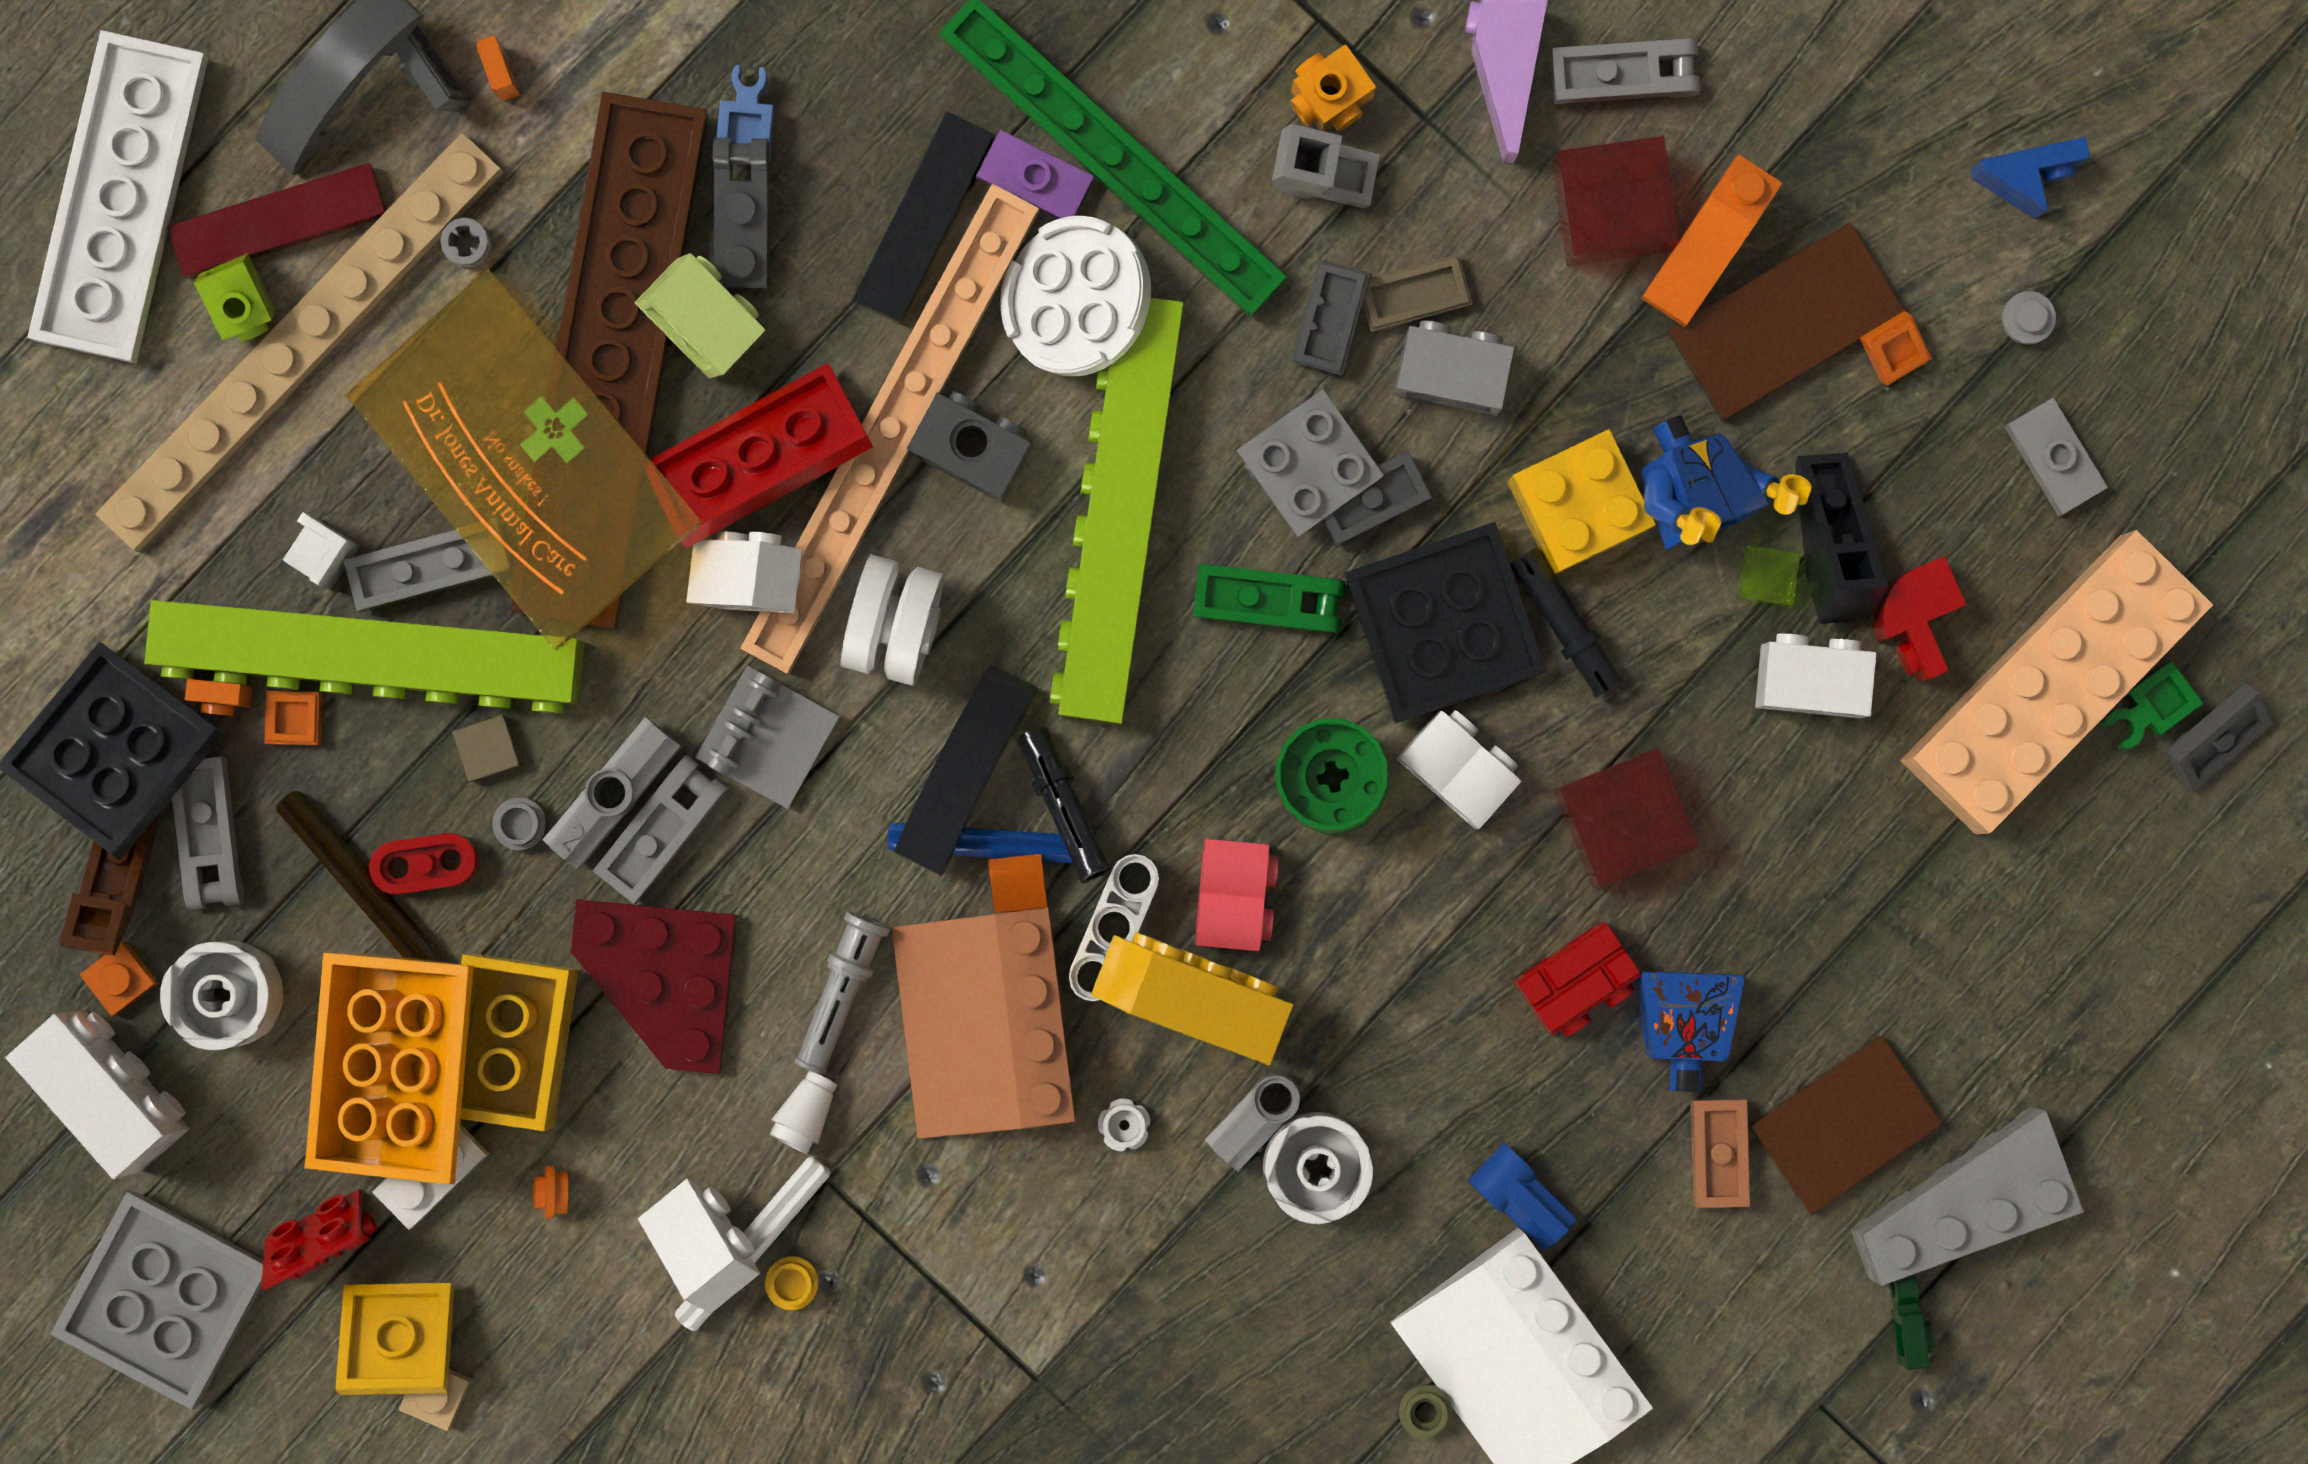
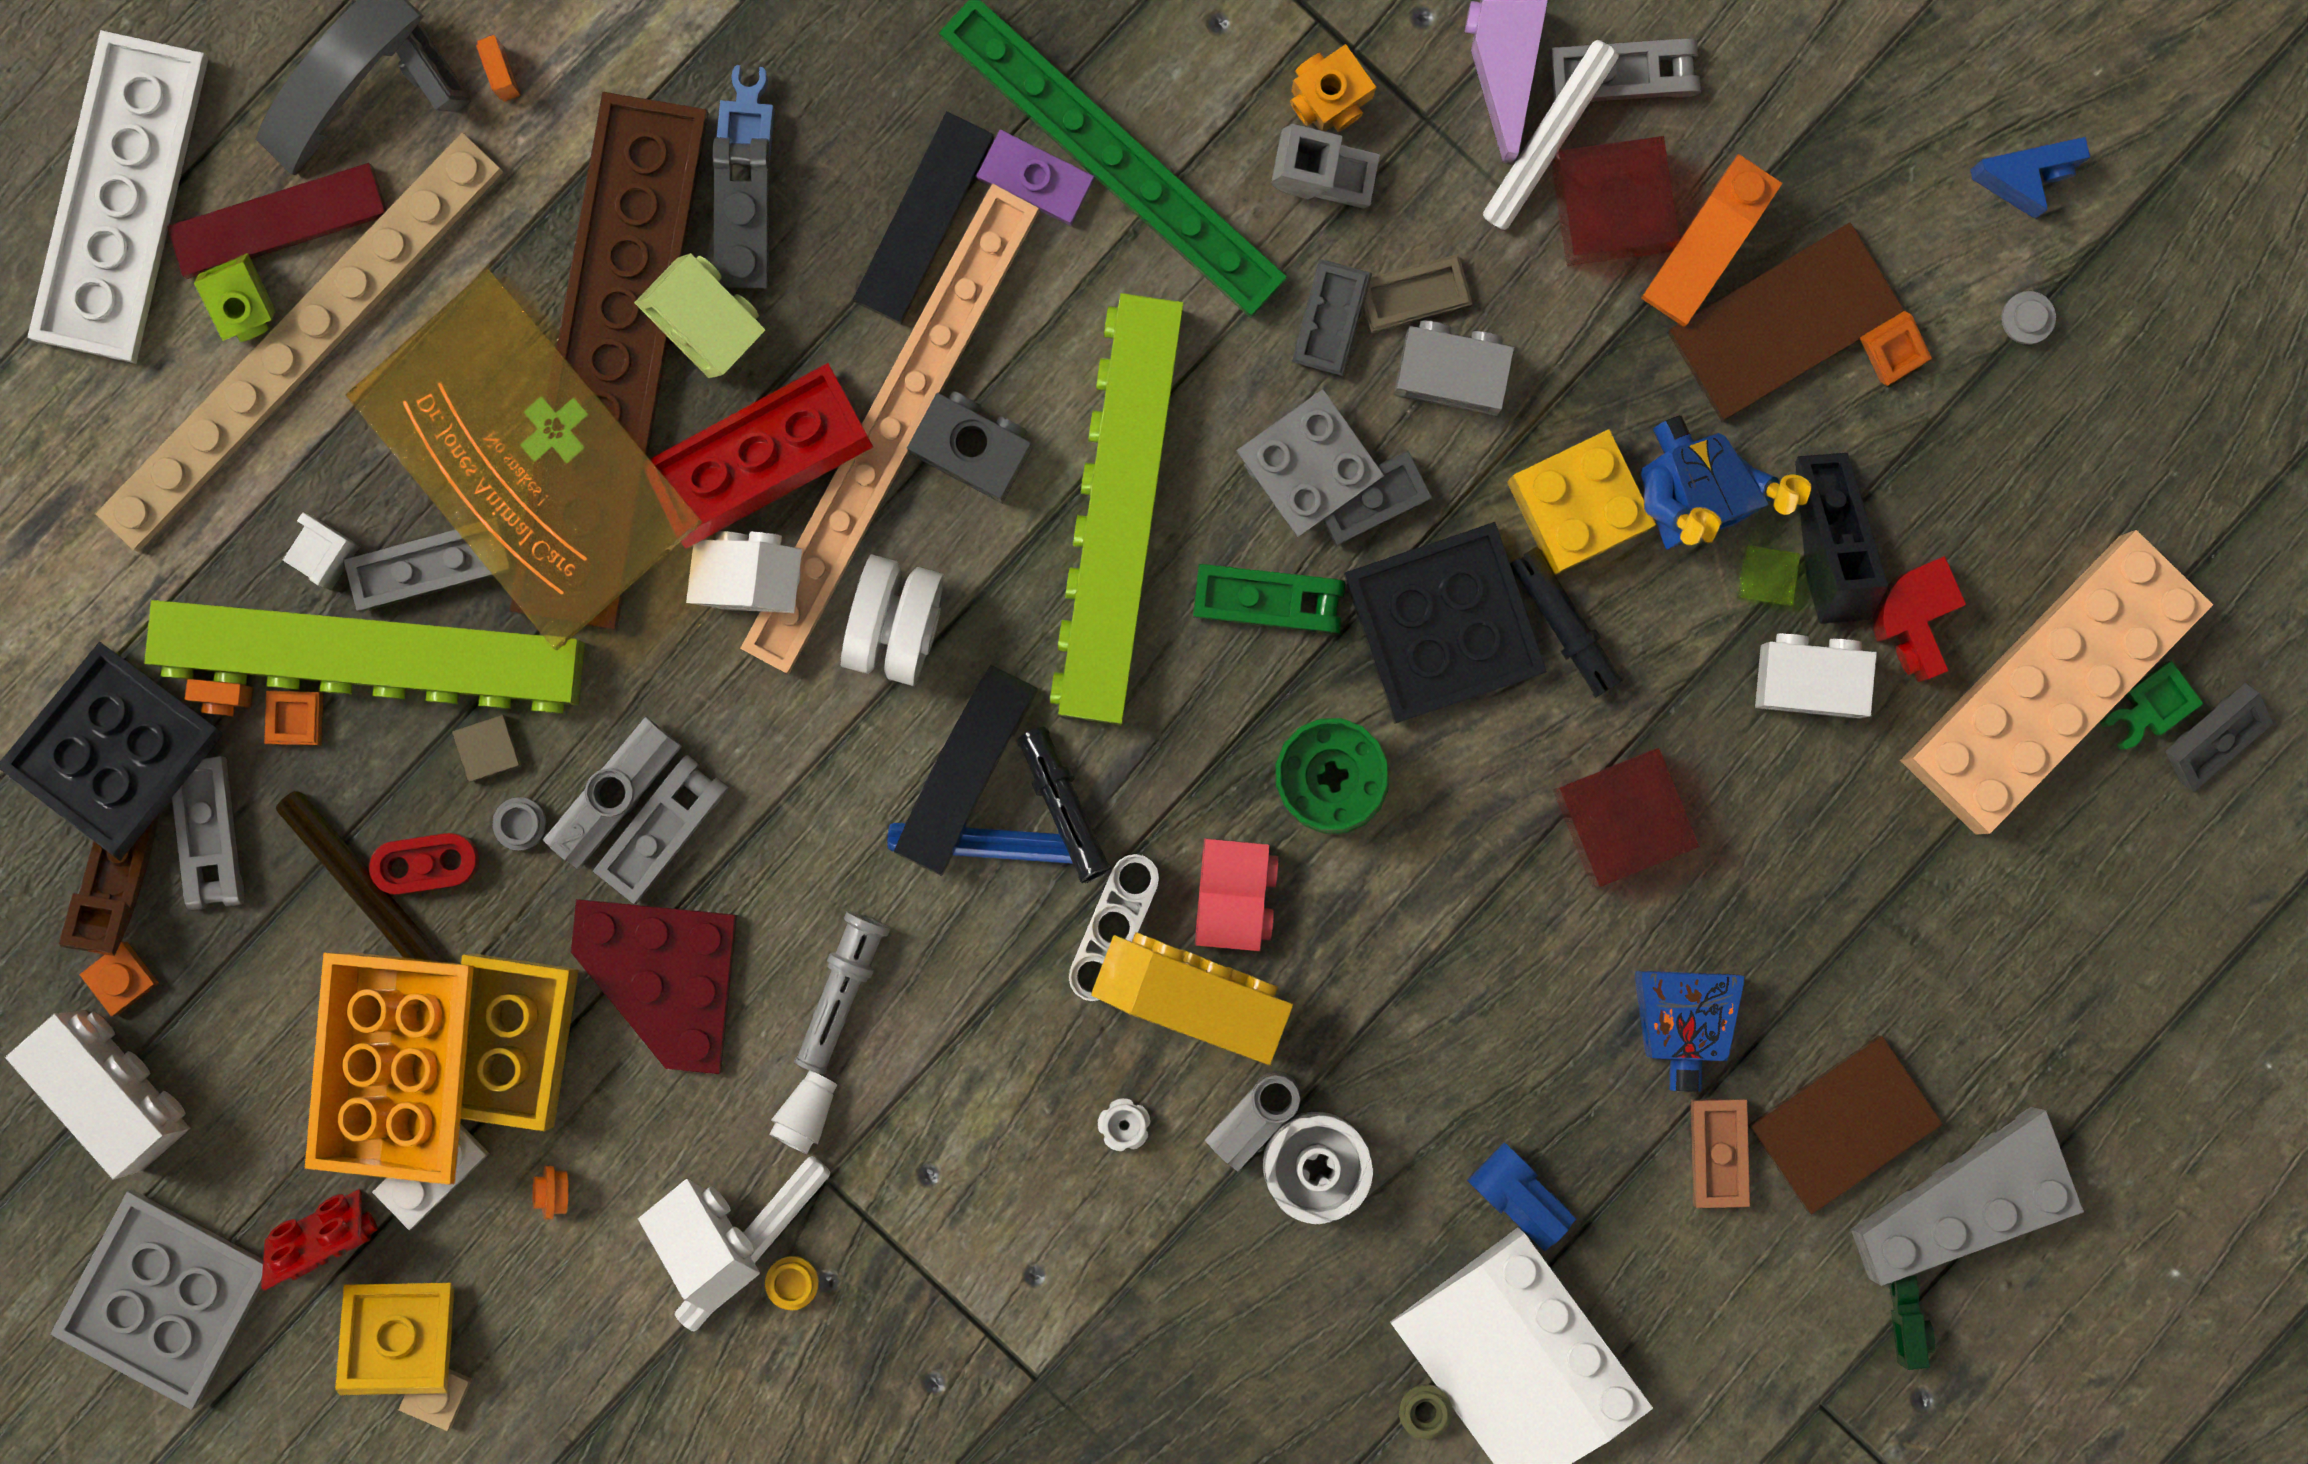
(209, 1022): white brick -> none
(453, 230): light grey bush -> none
(767, 737): light grey hinge -> none
(984, 1023): nougat slope -> none
(1017, 883): orange tile -> none
(1076, 296): white tile -> none
(1459, 768): white brick -> none
(1550, 134): none -> white axle
(1578, 979): red brick -> none
(2055, 457): light grey plate -> none

